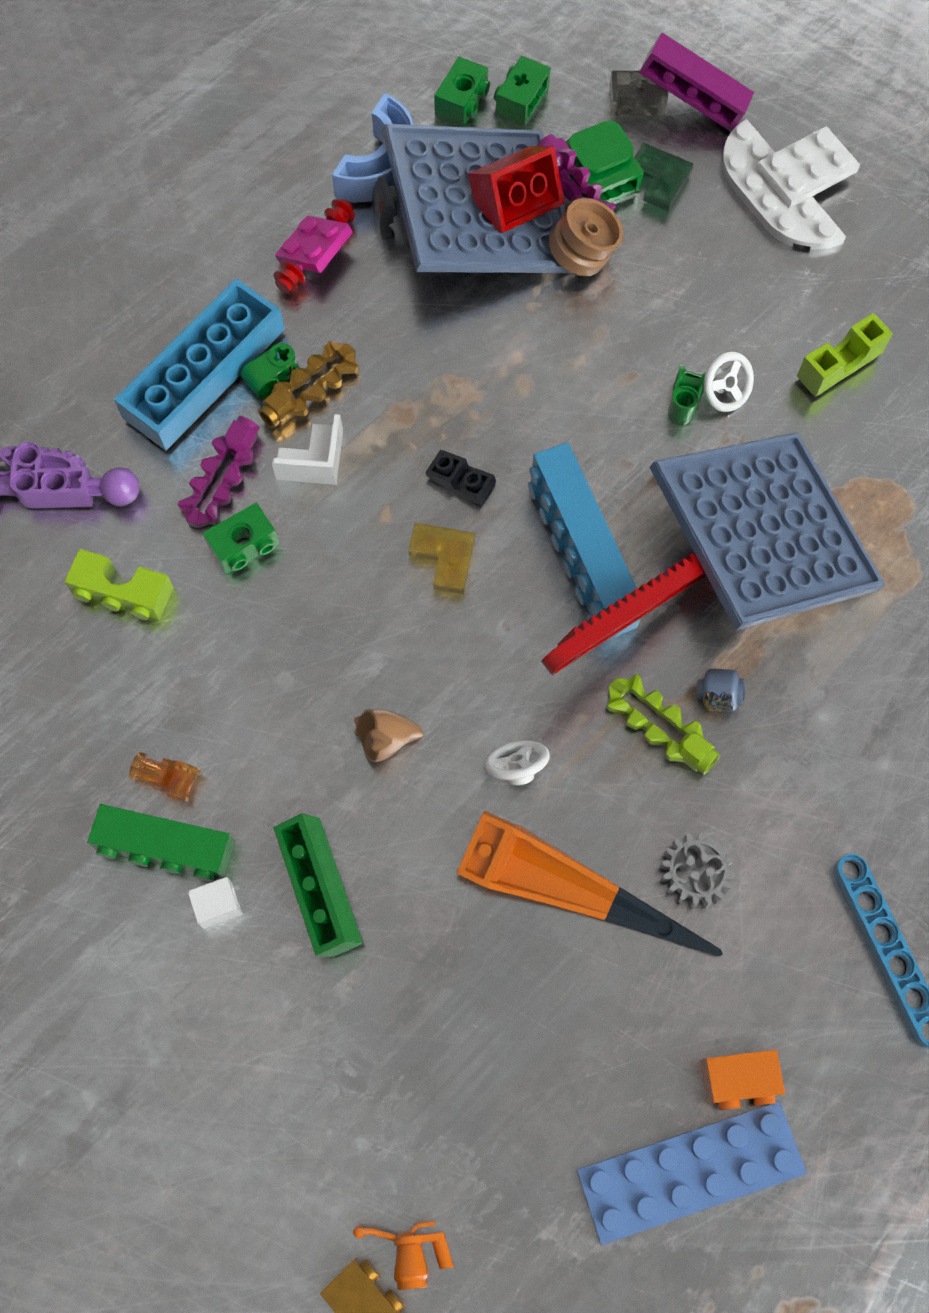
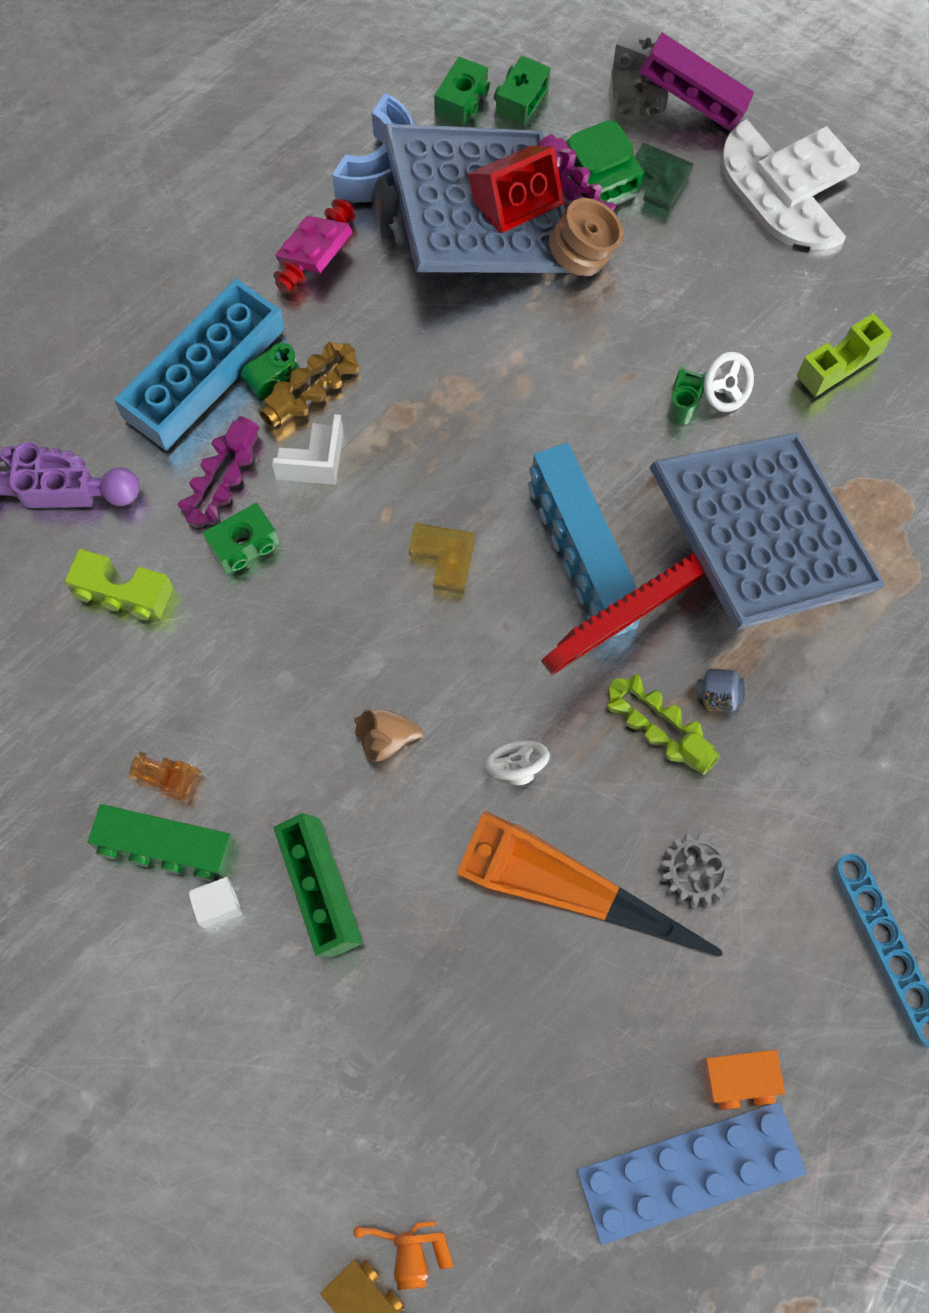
(455, 475): black slope -> none
(634, 46): none -> light grey brick

